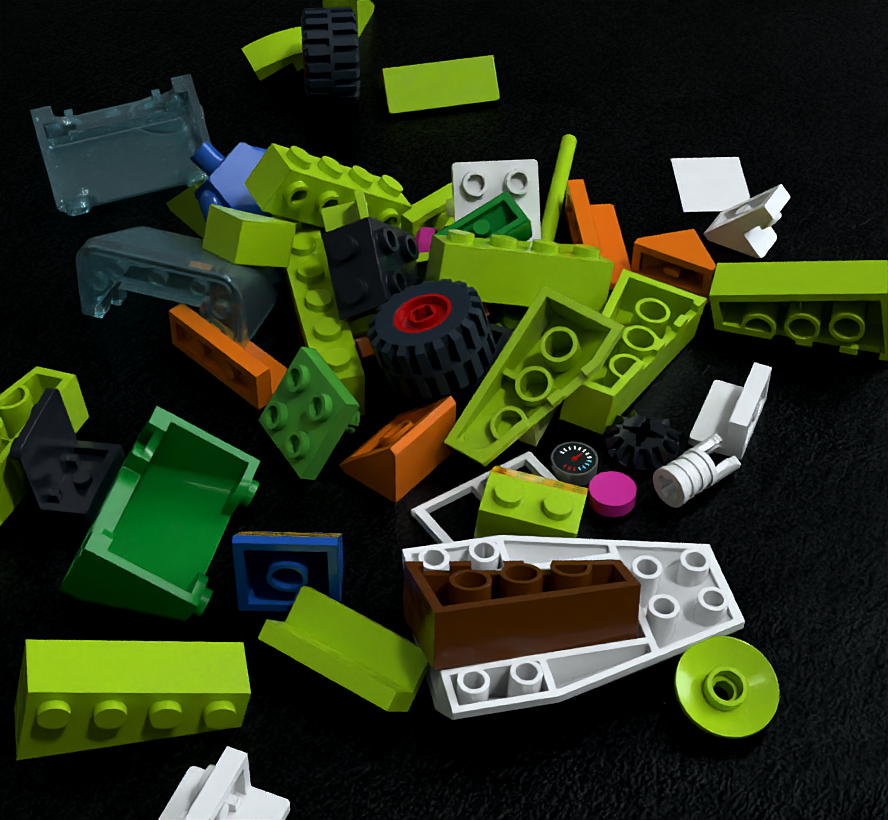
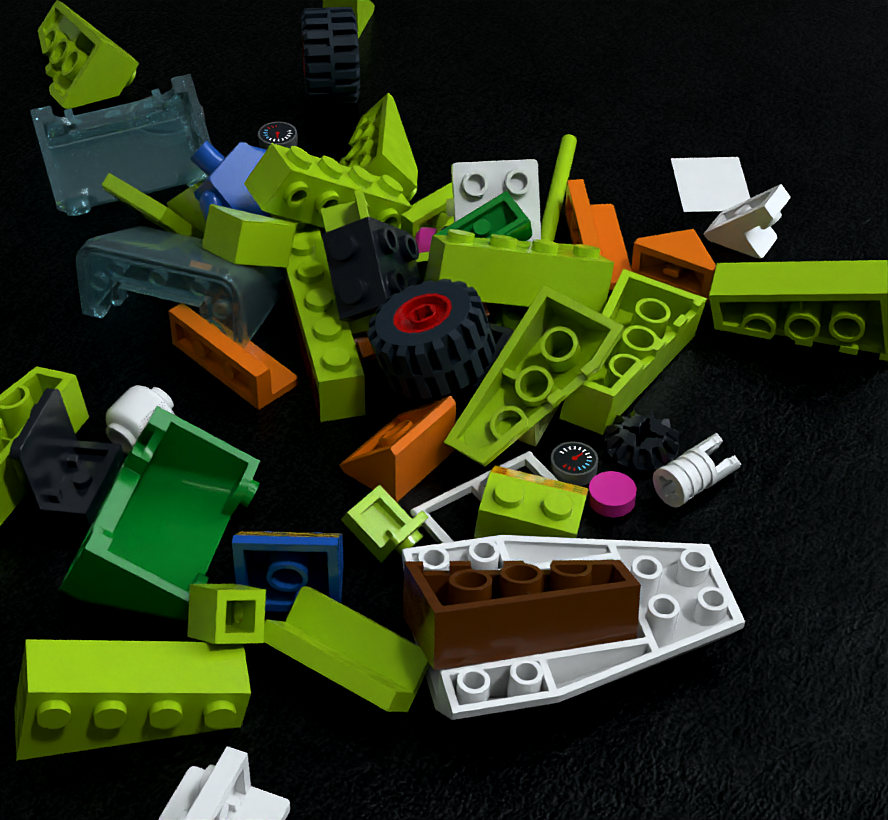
(82, 59): none -> lime wedge
(132, 411): none -> white head
(149, 208): none -> lime tile
(226, 613): none -> lime brick
(275, 52): lime slope -> none
(277, 133): none -> tile
(309, 413): bright green plate -> none
(383, 147): none -> lime wedge
(384, 524): none -> lime bracket
(439, 84): lime panel -> none
(732, 412): white panel -> none
(737, 670): lime dish -> none

